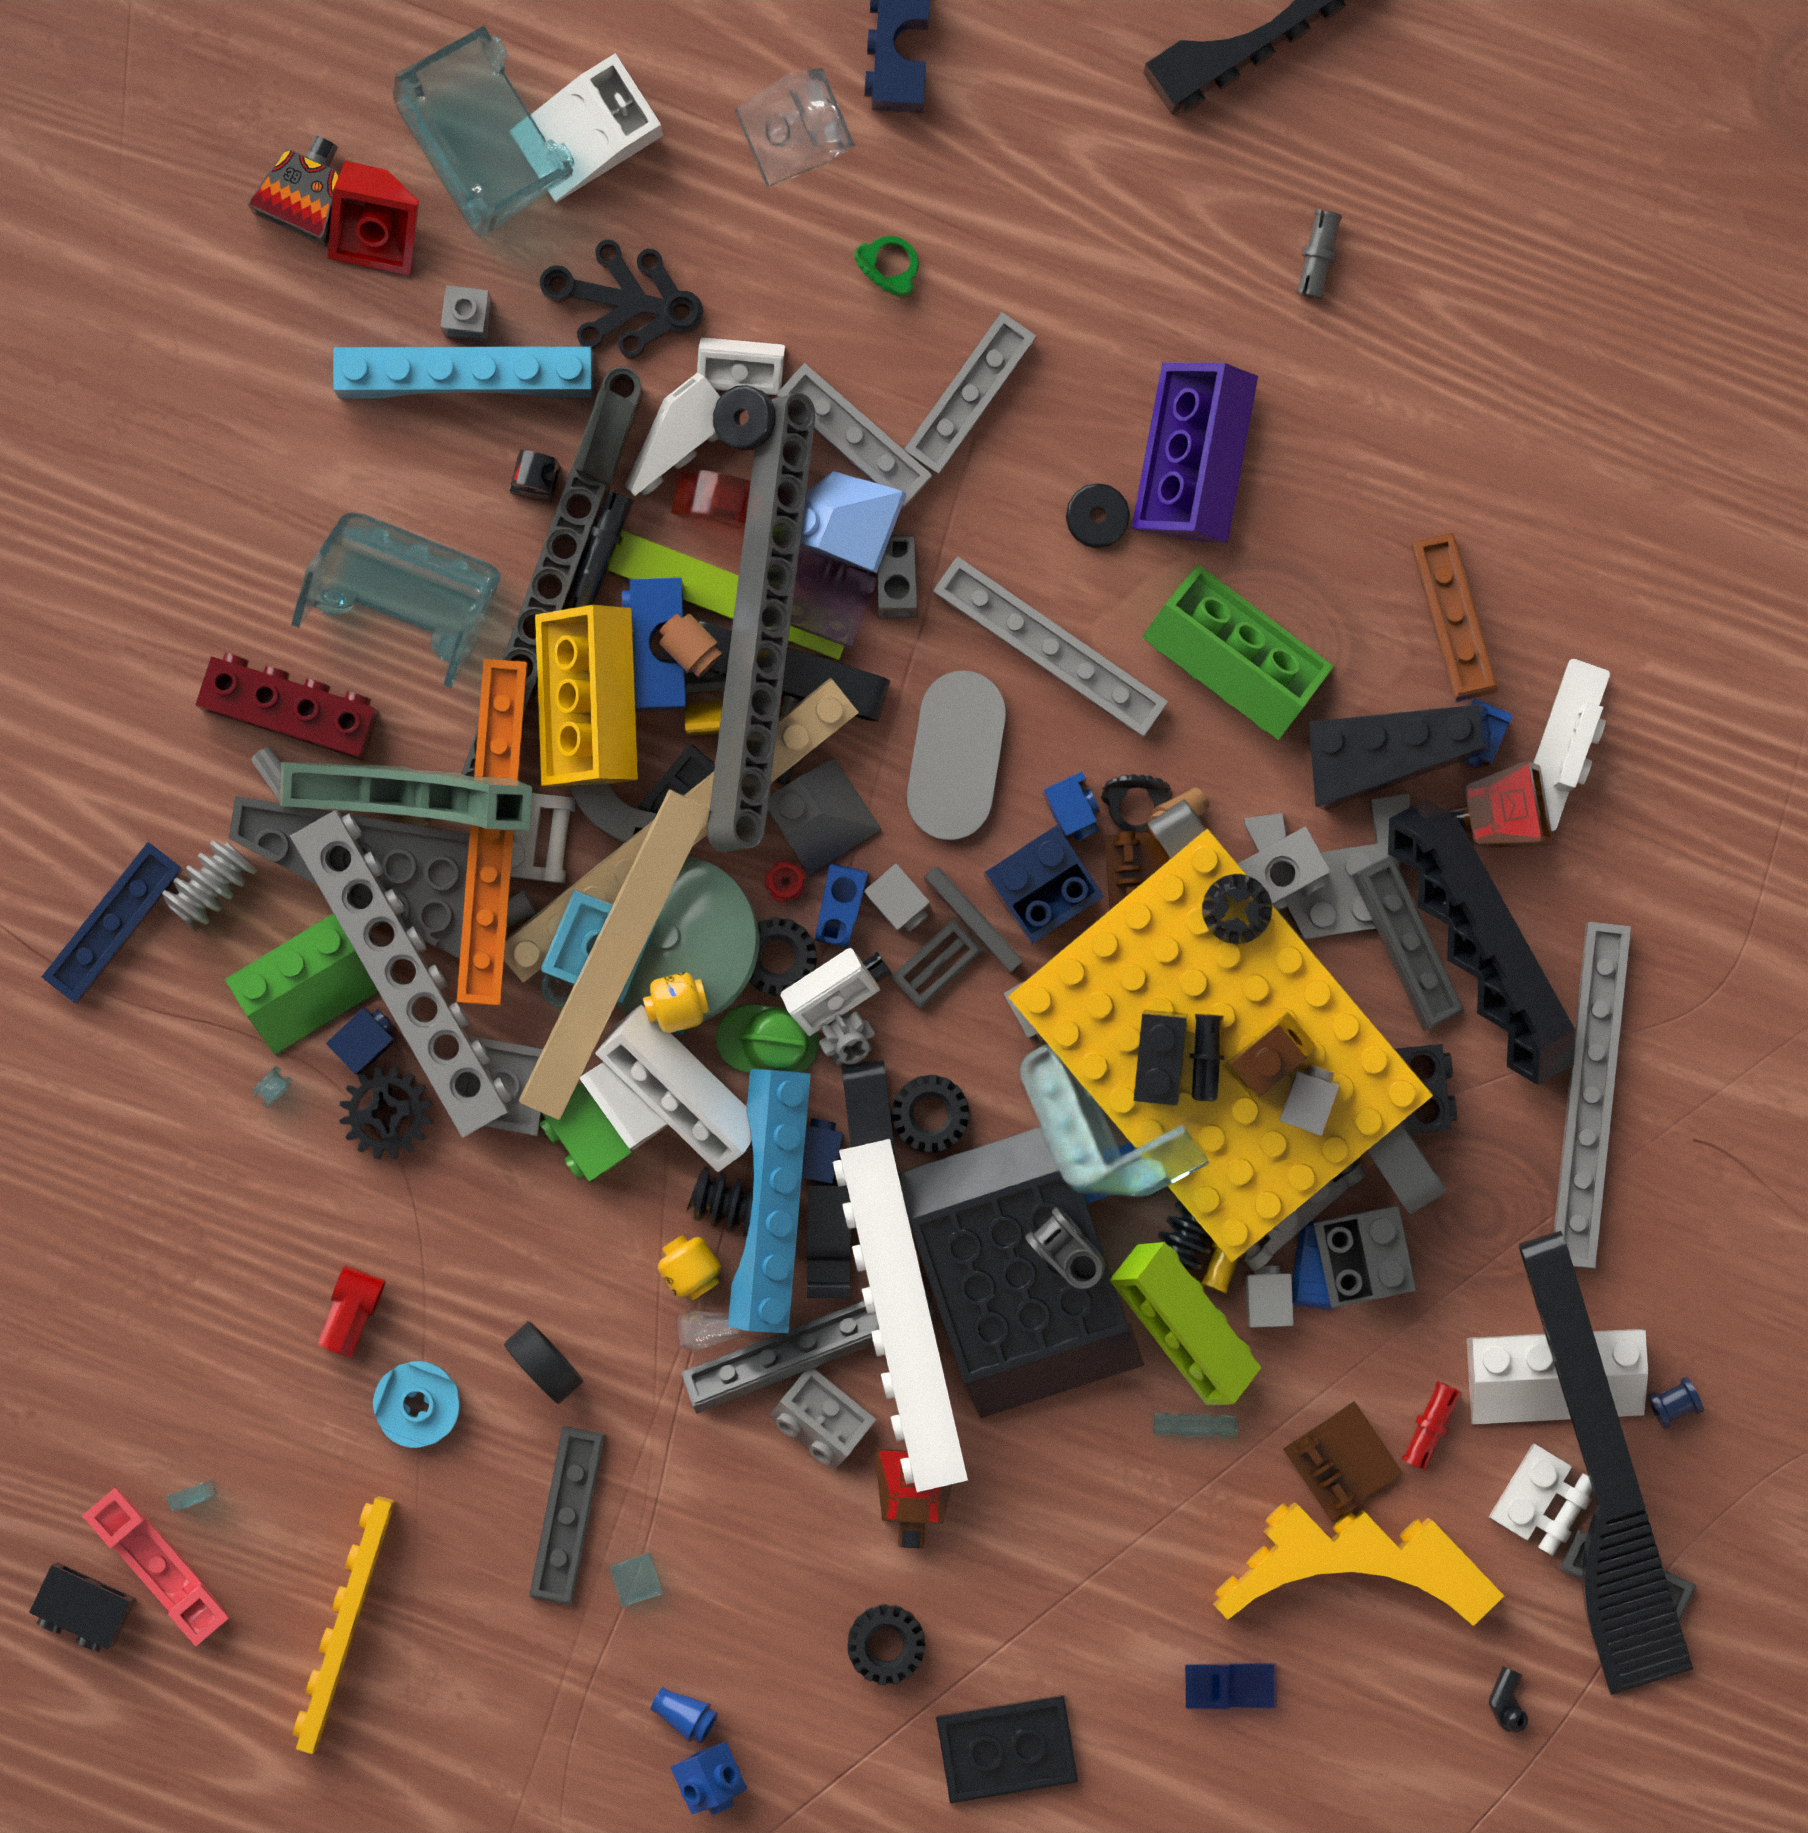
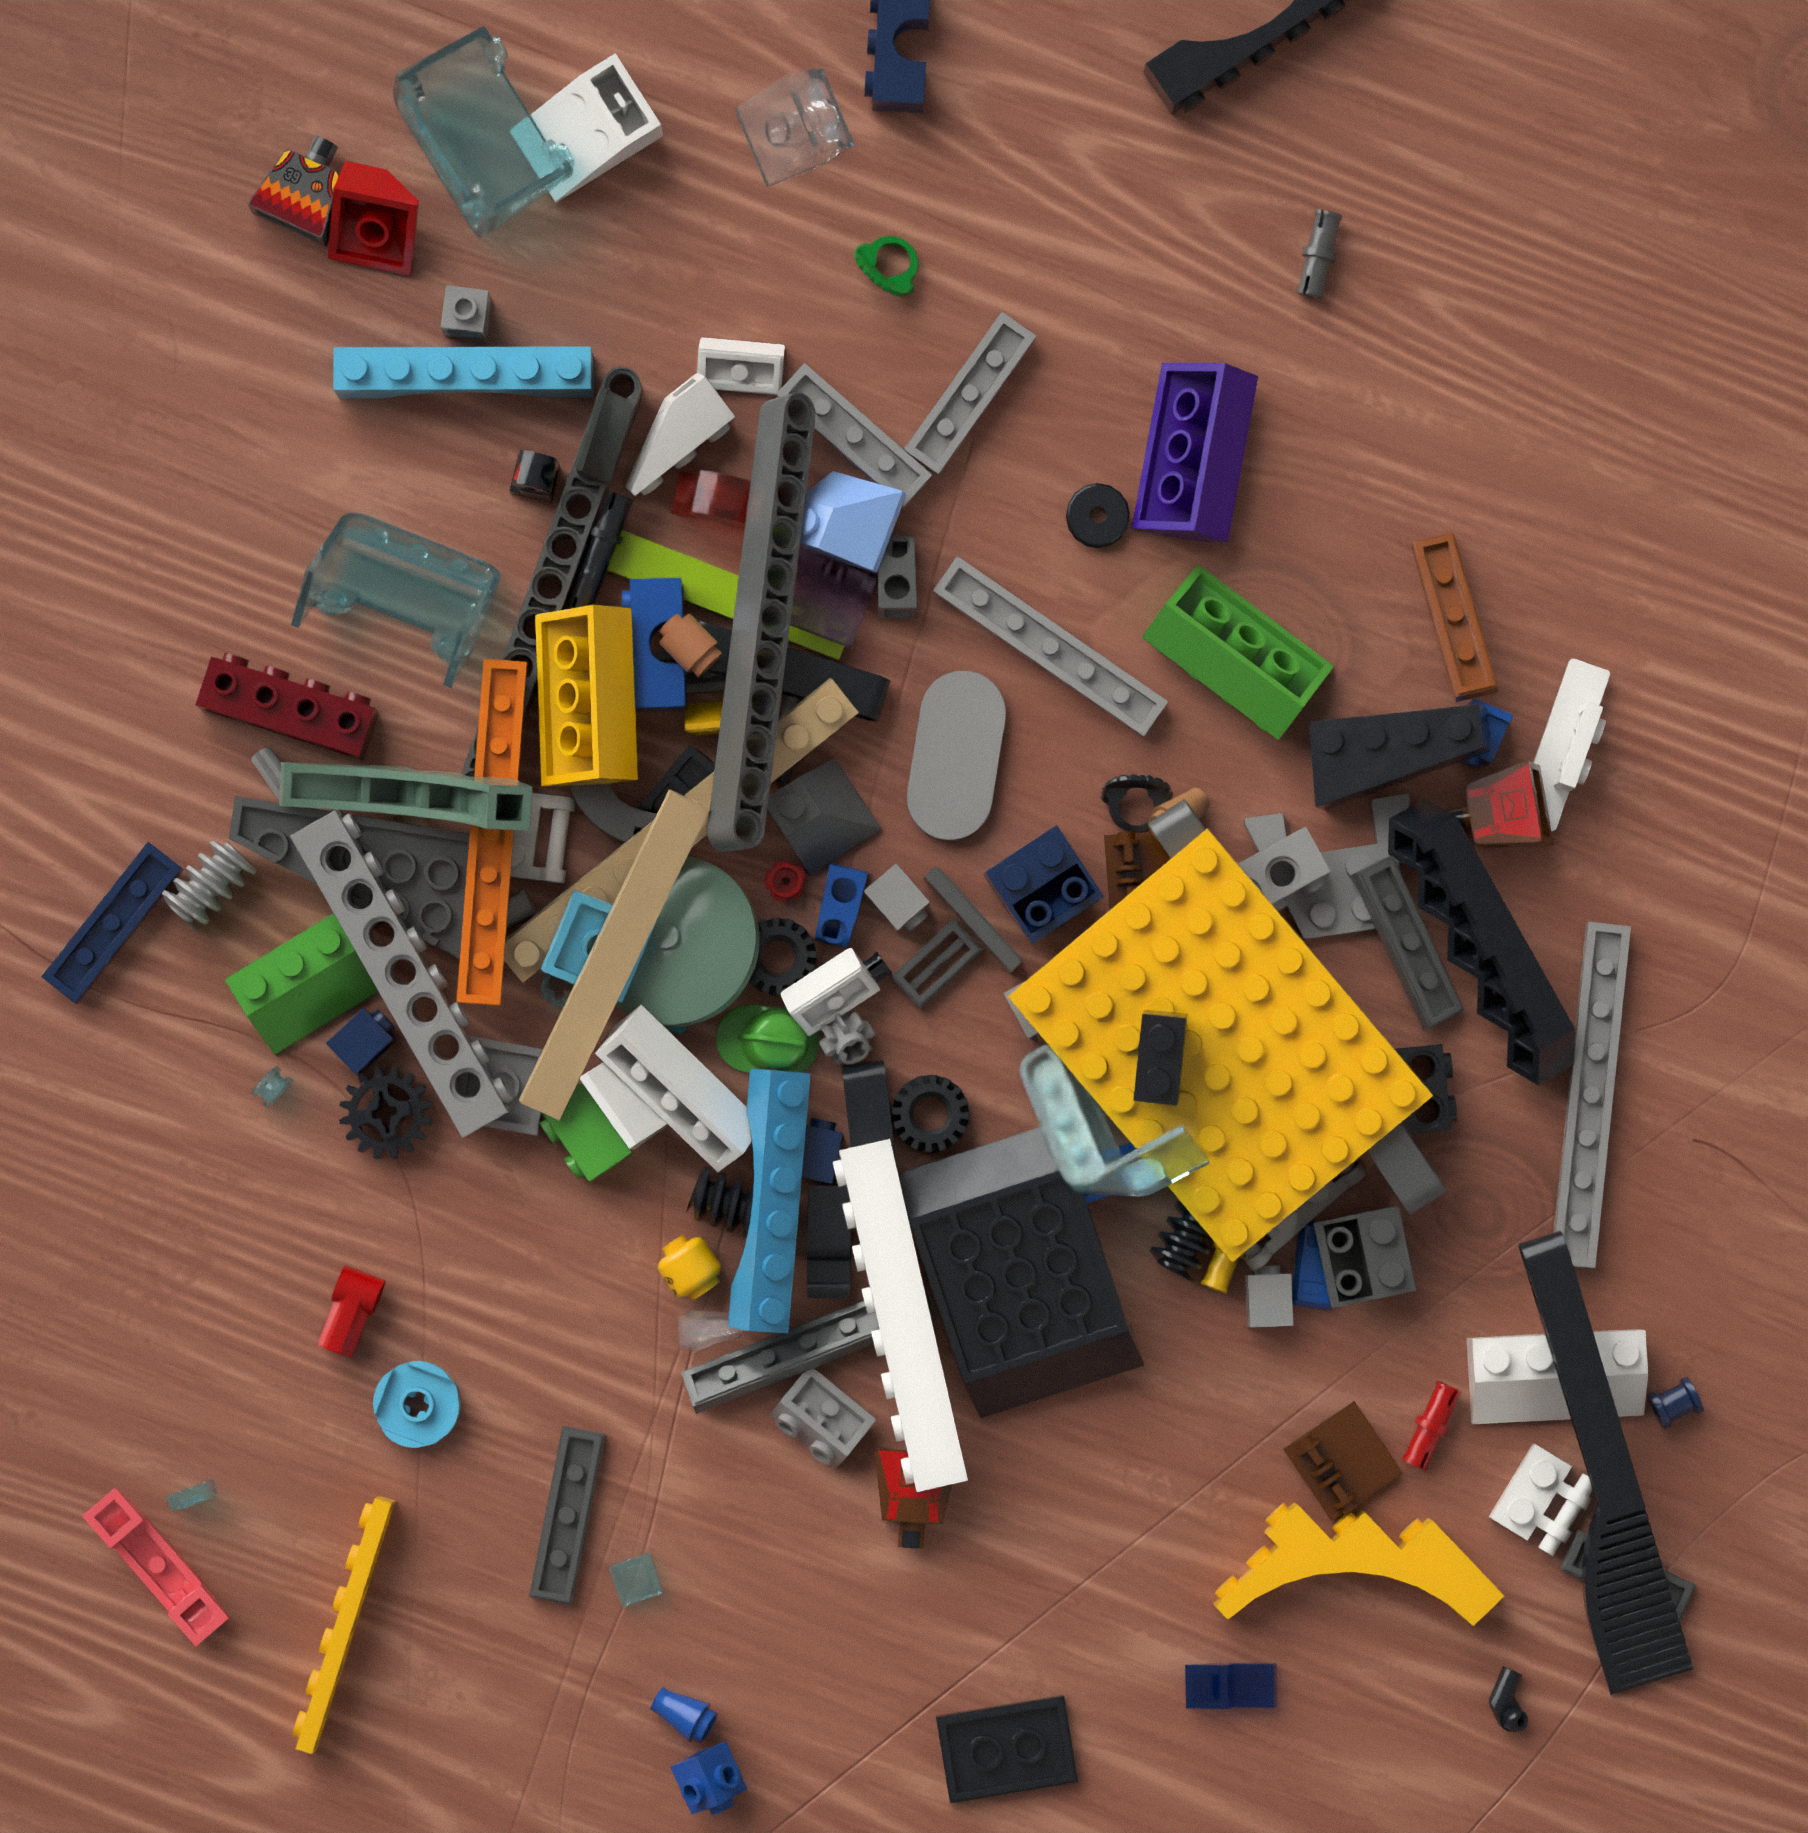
(81, 1607): black brick -> none
(543, 1362): black tyre -> none
(629, 301): black plant -> none
(676, 1002): yellow head -> none
(727, 417): black piece -> none
(886, 1671): black tyre -> none
(1065, 1248): dark grey piece -> none
(1073, 807): blue brick -> none
(1185, 1323): lime brick -> none
(1195, 1425): clear light blue axle -> none
(1207, 1057): black axle -> none
(1239, 887): black gear -> none
(1270, 1056): reddish brown torso -> none
(1310, 1099): light grey brick -> none

